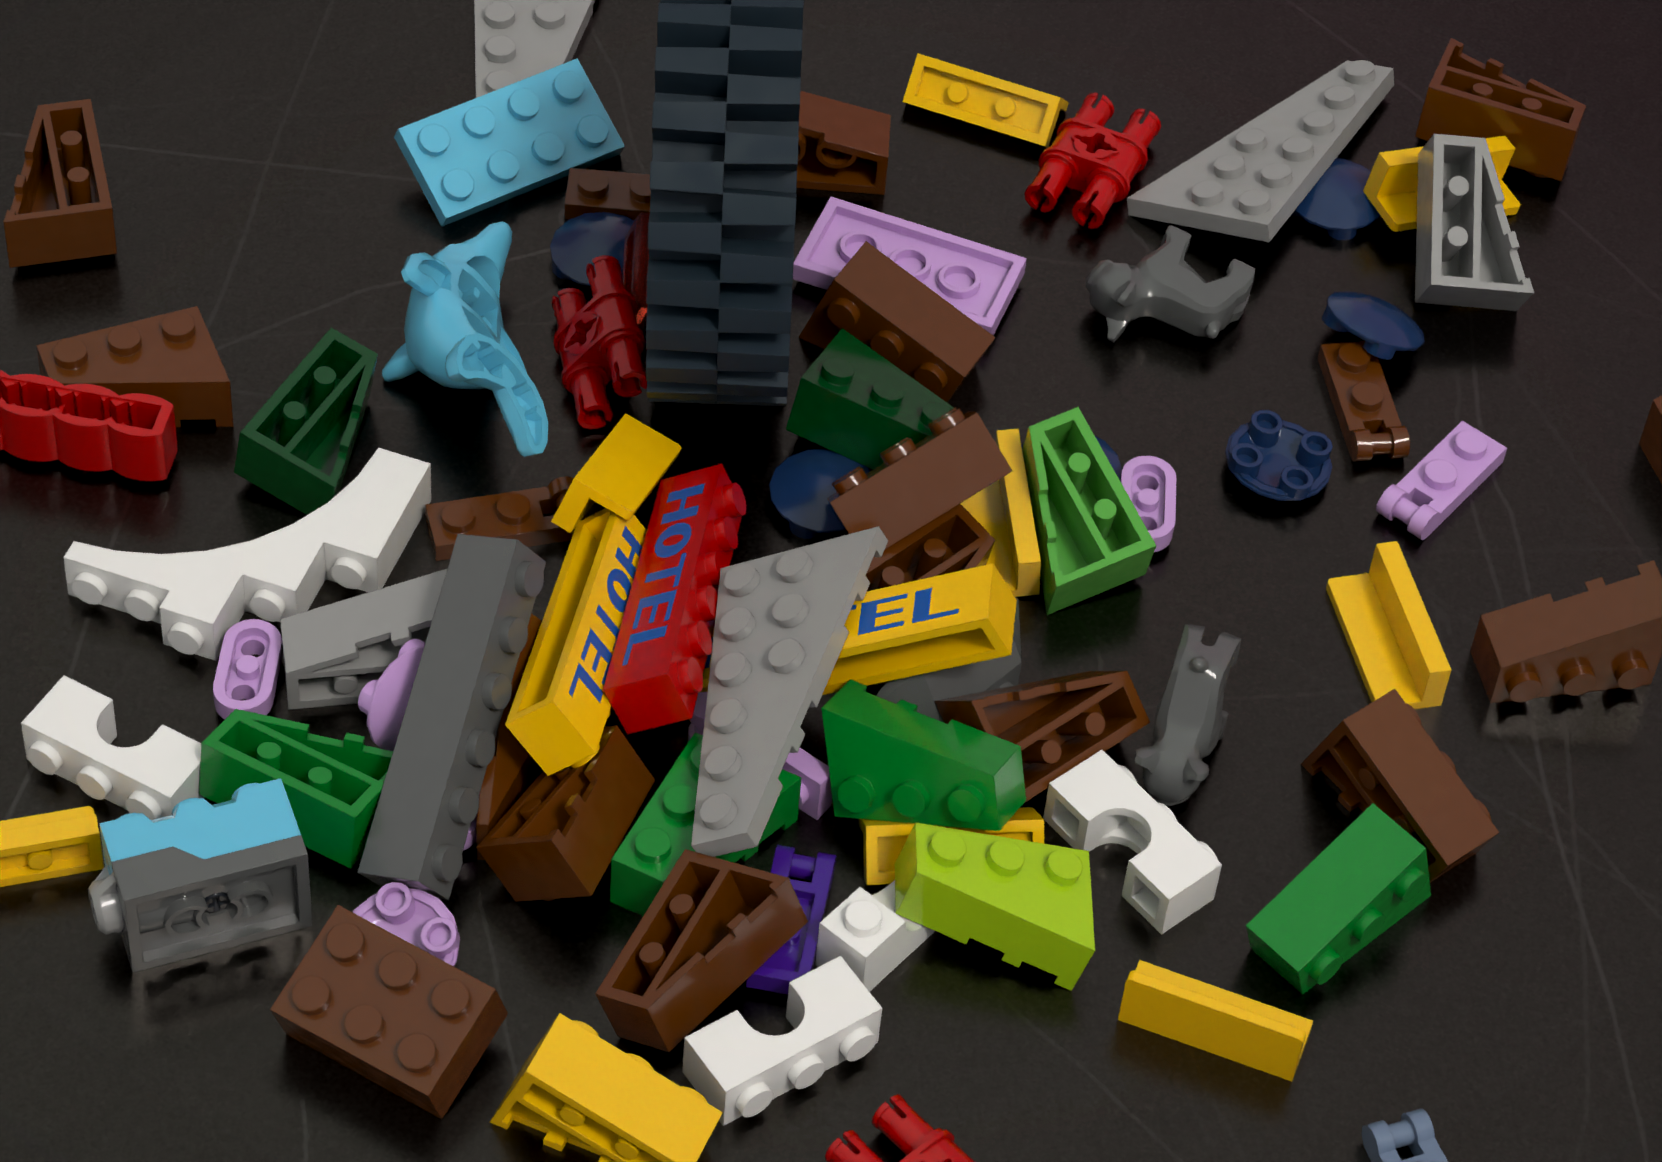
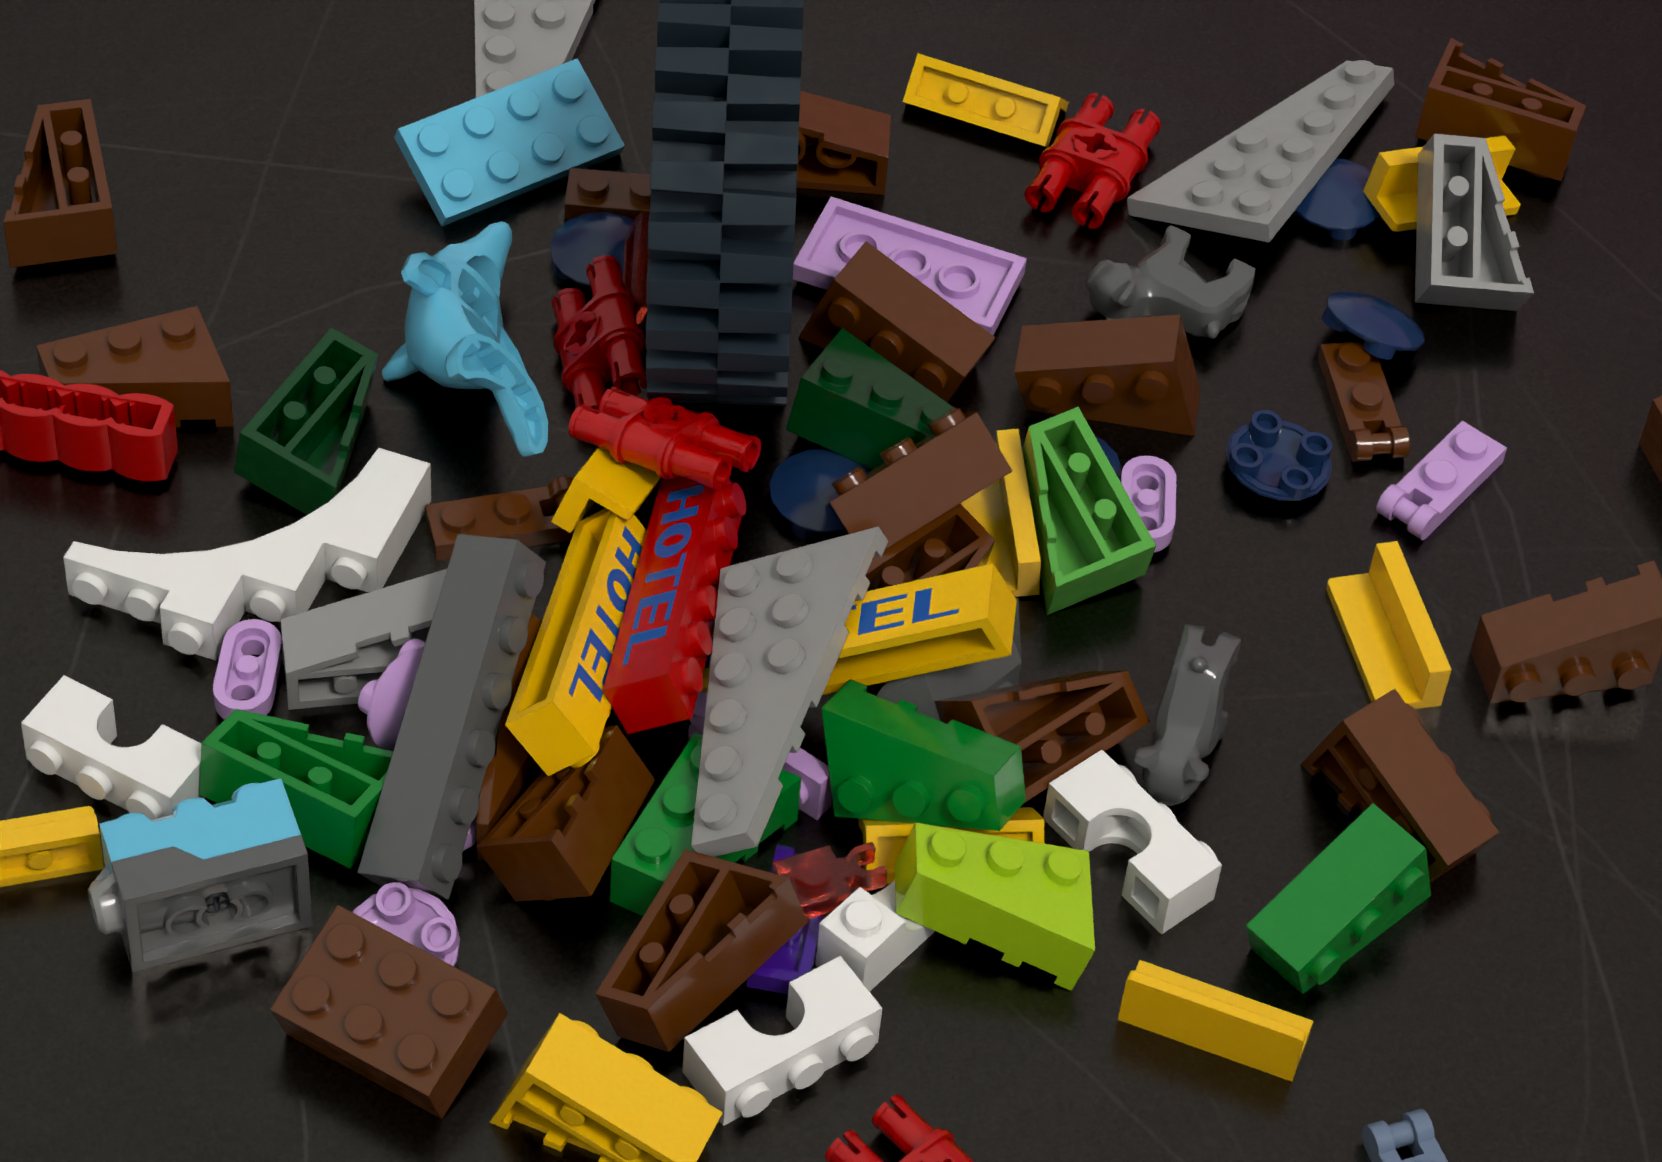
(664, 438): none -> red pin
(825, 881): none -> clear red plate
(1113, 371): none -> reddish brown wedge

